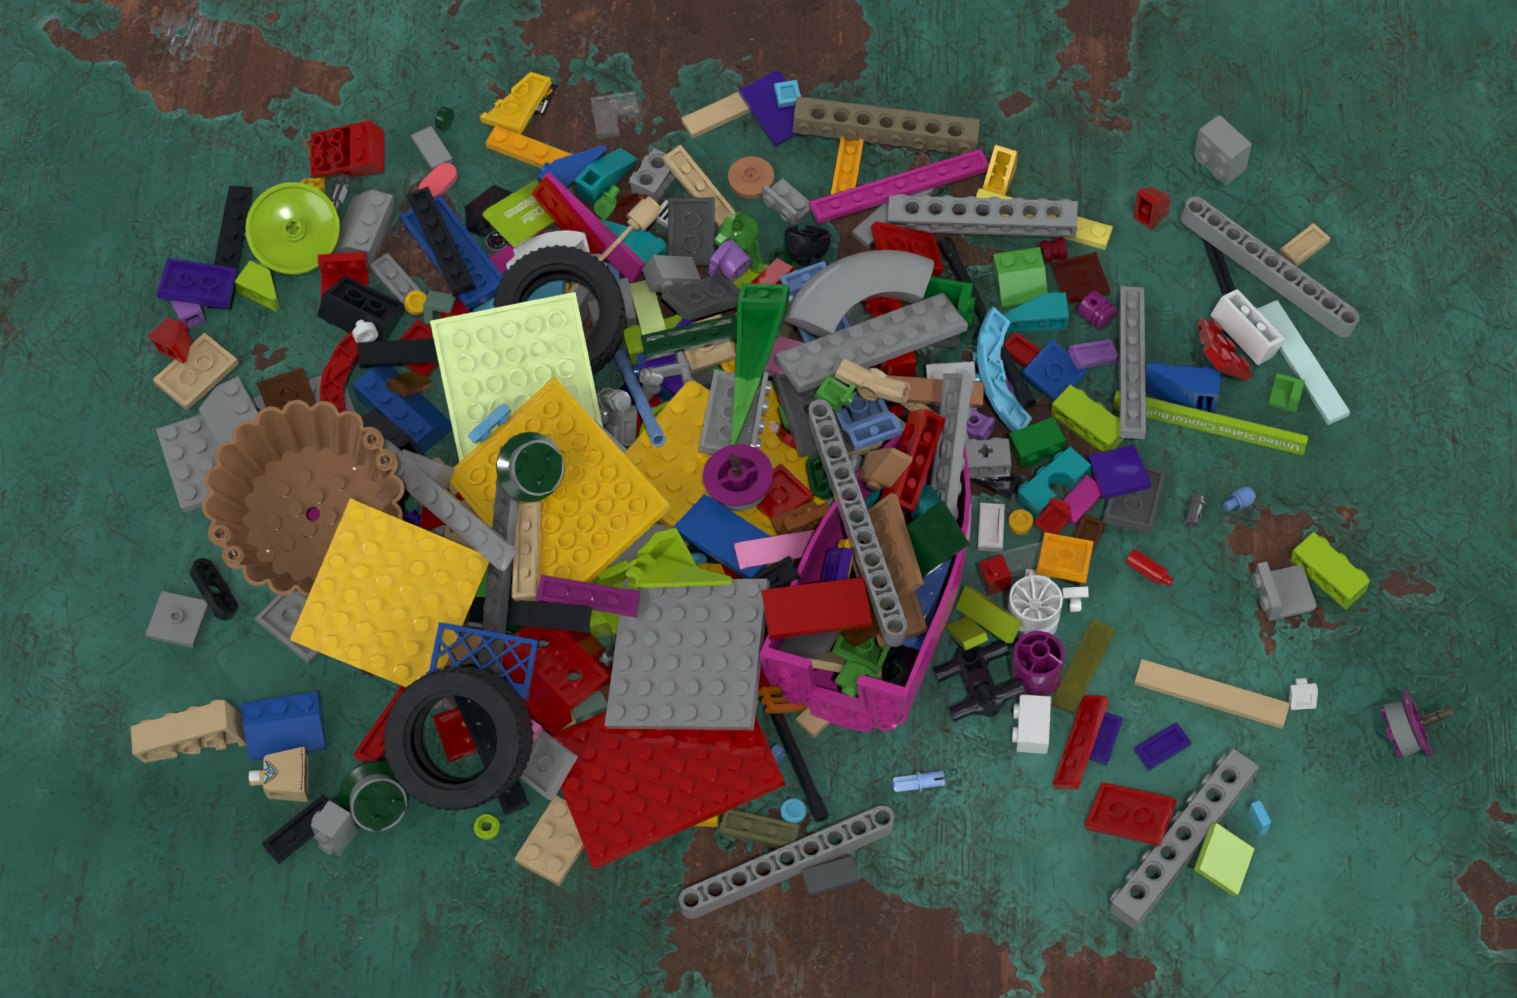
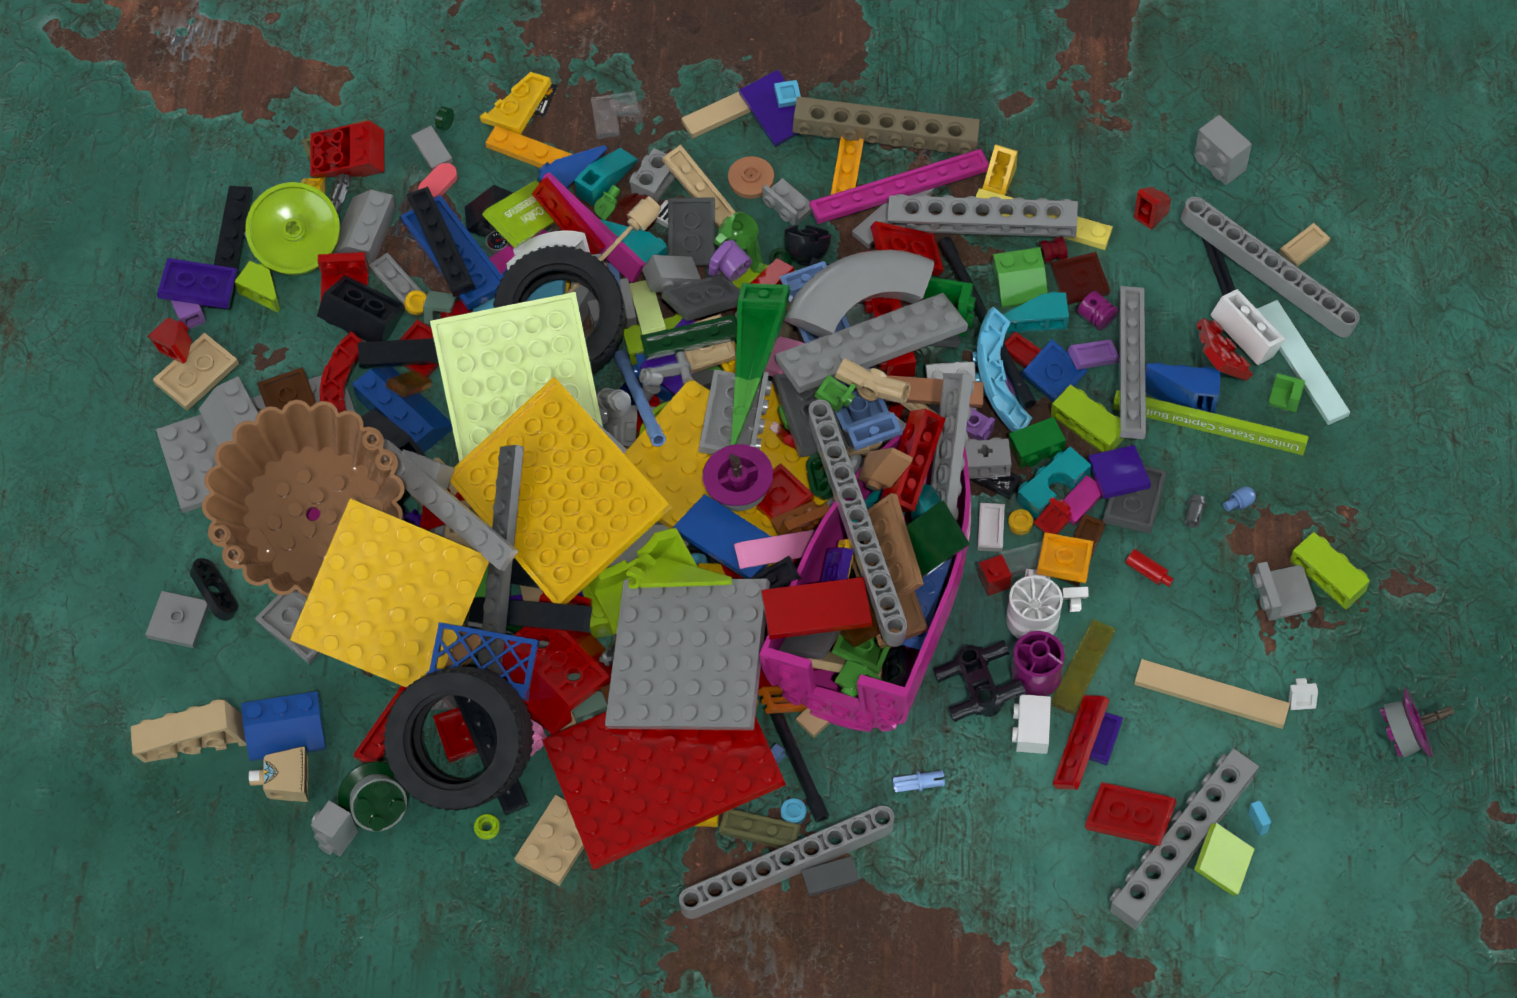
(293, 833): black tile -> none
(364, 332): white tile -> none
(497, 417): dark azure plate -> none
(527, 560): tan tile -> none
(529, 467): dark green piece -> none
(548, 765): light grey tile -> none
(599, 597): magenta tile -> none
(966, 633): lime tile -> none
(988, 614): lime tile -> none
(1162, 746): dark purple tile -> none

